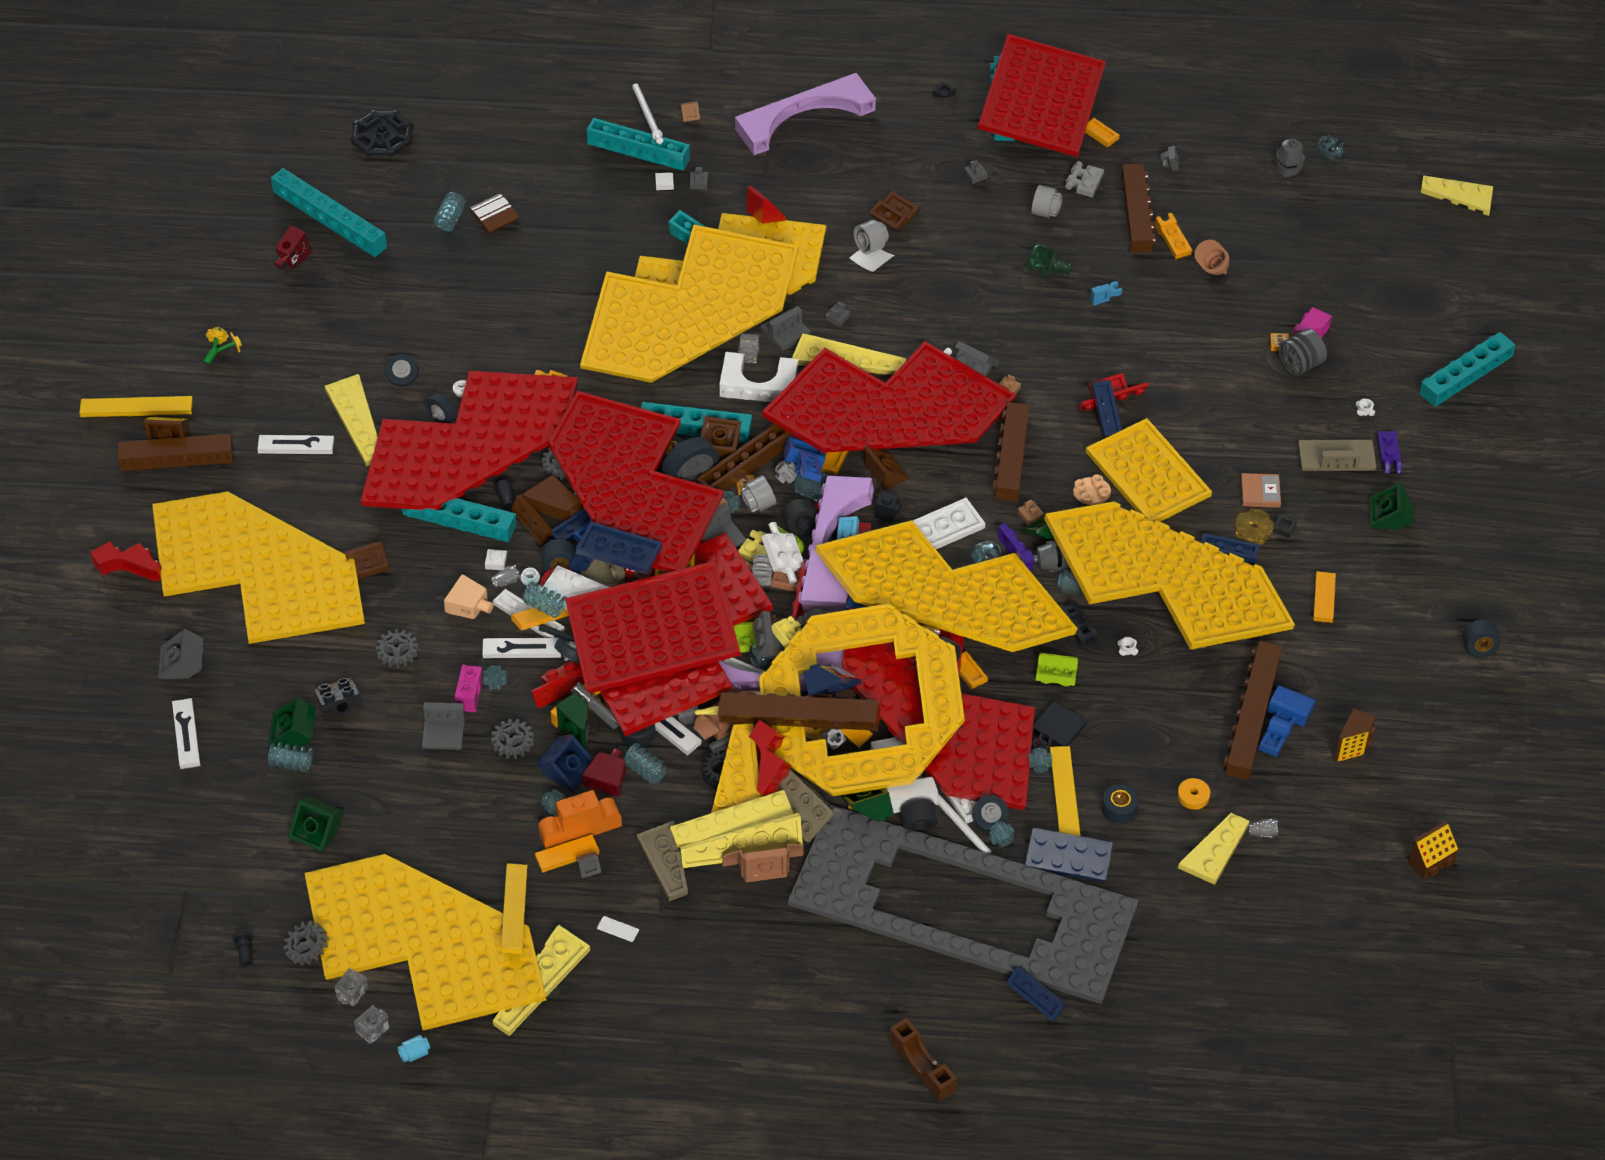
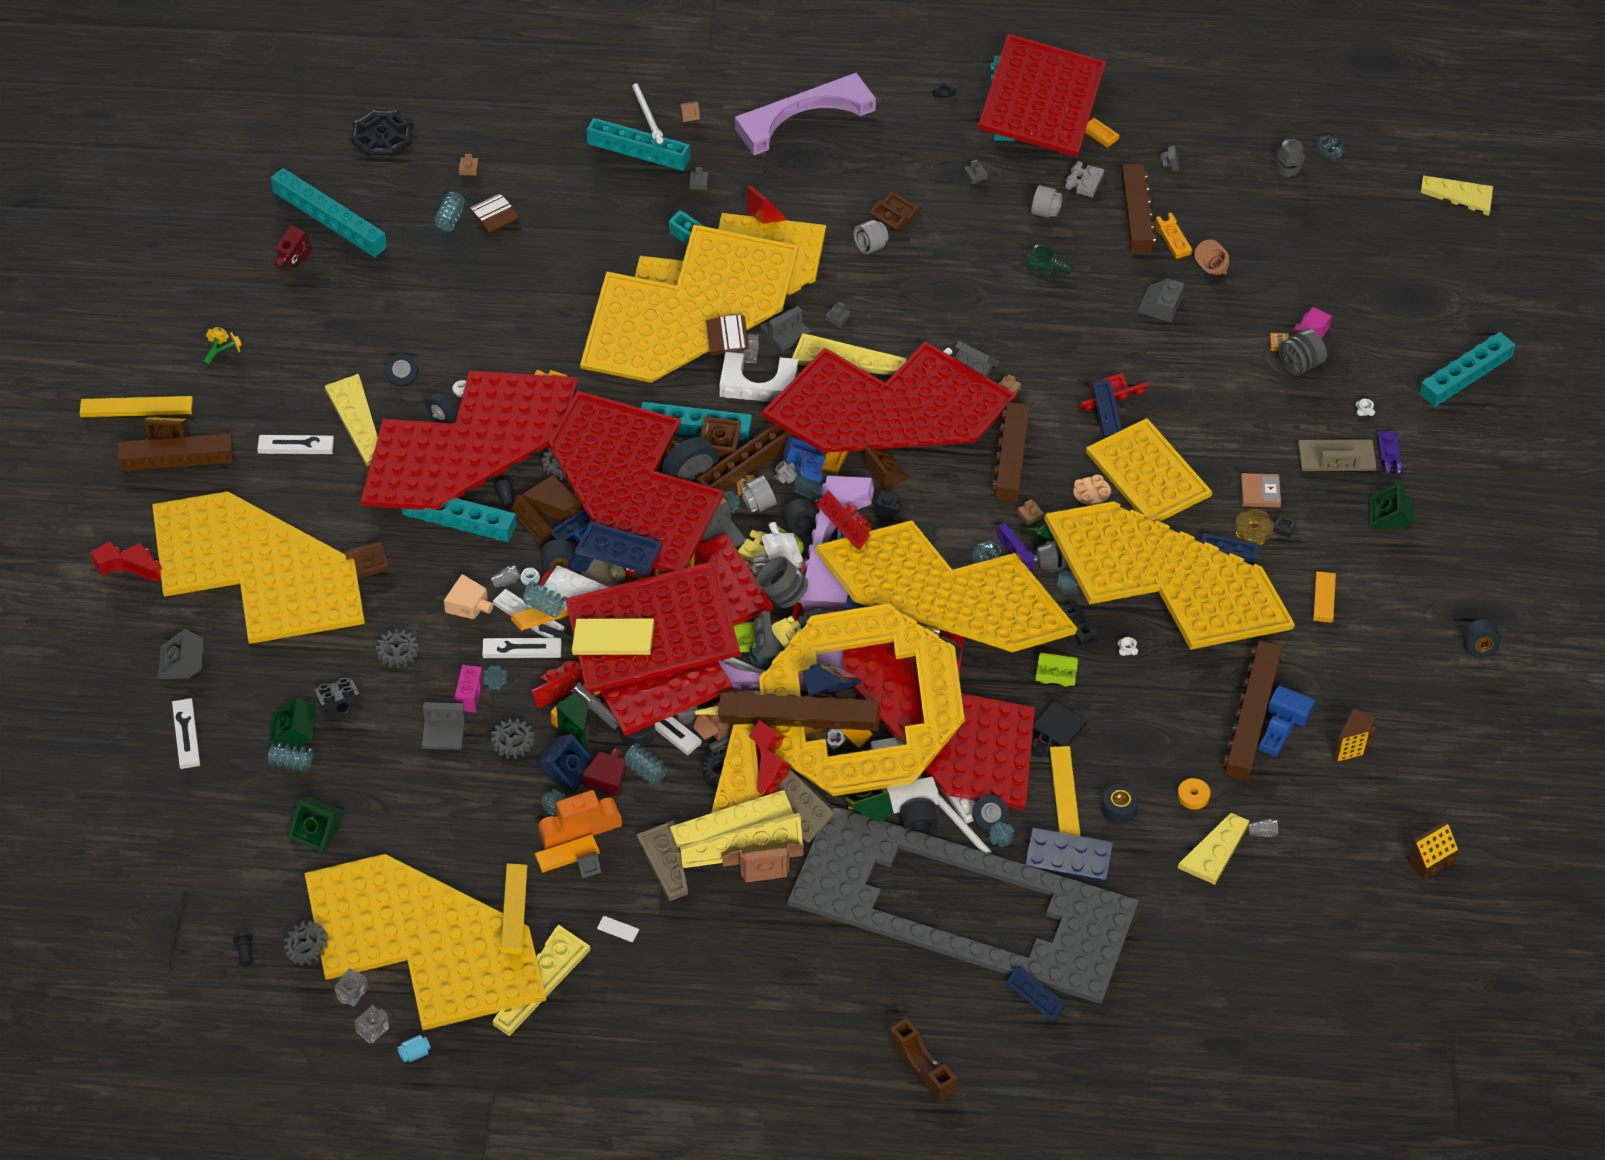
(468, 165): none -> medium nougat tile
(495, 559): white plate -> none
(567, 649): black wheel -> none
(613, 637): none -> light yellow tile
(664, 181): white tile -> none
(727, 334): none -> reddish brown slope
(782, 582): none -> dark grey wheel
(846, 519): none -> red bracket
(871, 261): white sticker -> none
(950, 523): white plate -> none
(971, 672): light orange tile -> none
(1040, 760): clear light blue gear -> none
(1103, 293): dark azure plate -> none
(1162, 299): none -> dark grey slope

